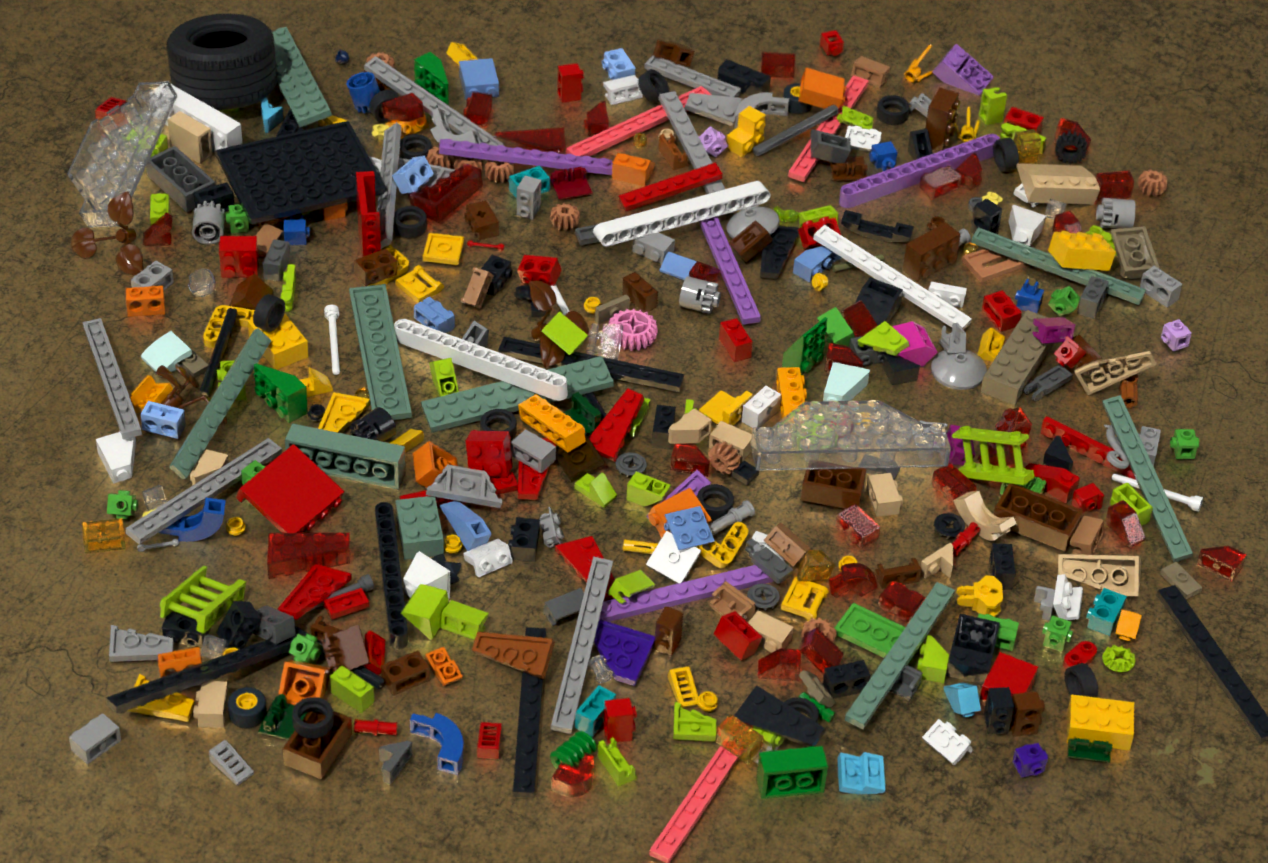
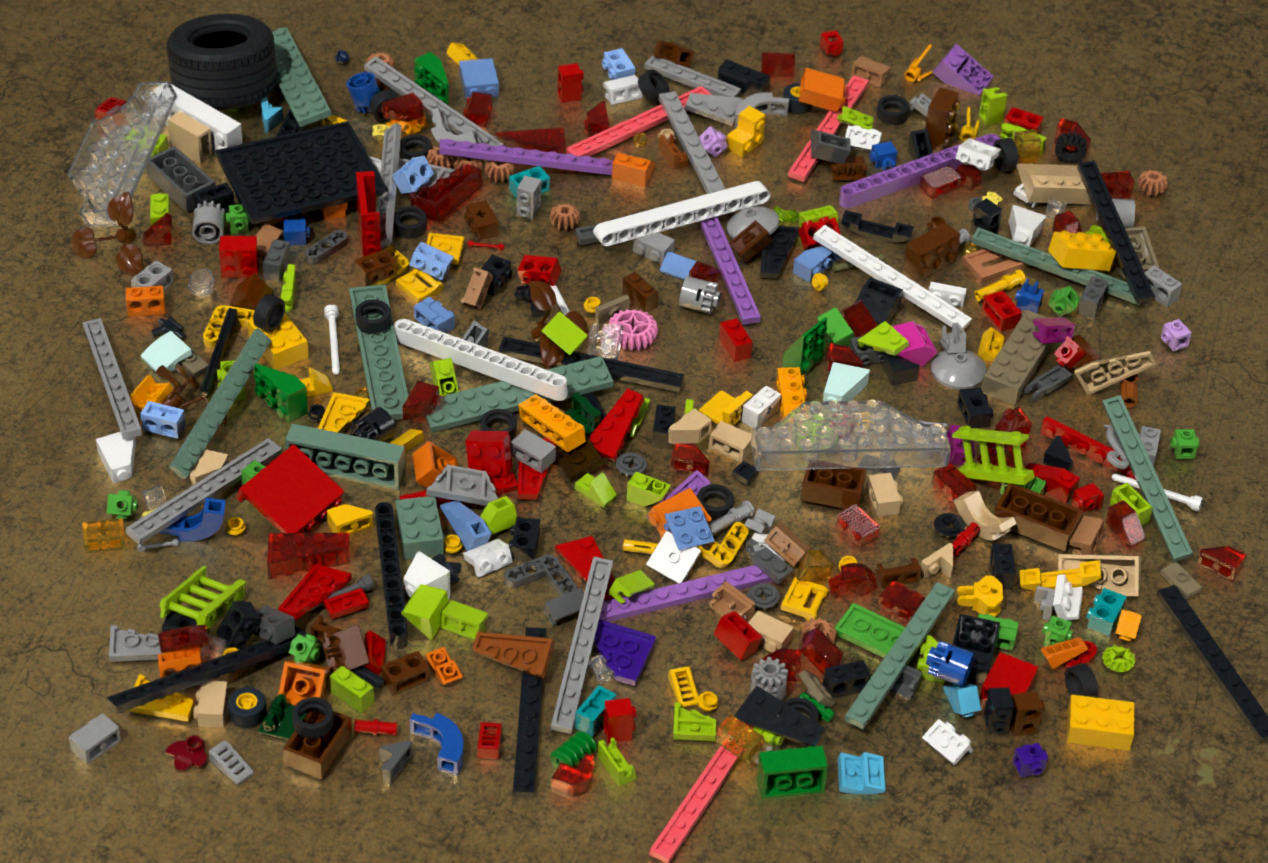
(167, 326): none -> black piece
(183, 638): none -> clear red brick
(188, 753): none -> dark red plate
(335, 240): none -> dark grey beam
(349, 519): none -> yellow slope
(373, 306): none -> black tyre
(421, 400): none -> clear red slope
(431, 260): none -> light blue brick
(499, 515): none -> lime slope
(542, 565): none -> dark grey beam
(551, 523): light grey hinge -> none
(570, 184): dark red hinge -> none
(668, 630): reddish brown brick -> none
(670, 187): red plate -> none
(724, 458): nougat gear -> none
(762, 522): none -> light grey bracket
(770, 677): none -> light grey gear
(795, 130): dark grey axle -> none
(950, 663): none -> blue gear
(974, 407): none -> black brick
(977, 154): none -> white plate
(1006, 283): none -> yellow pin
(1063, 651): none -> orange slope
(1086, 574): none -> yellow slope
(1087, 750): dark green hinge -> none
(1116, 232): none -> black plate

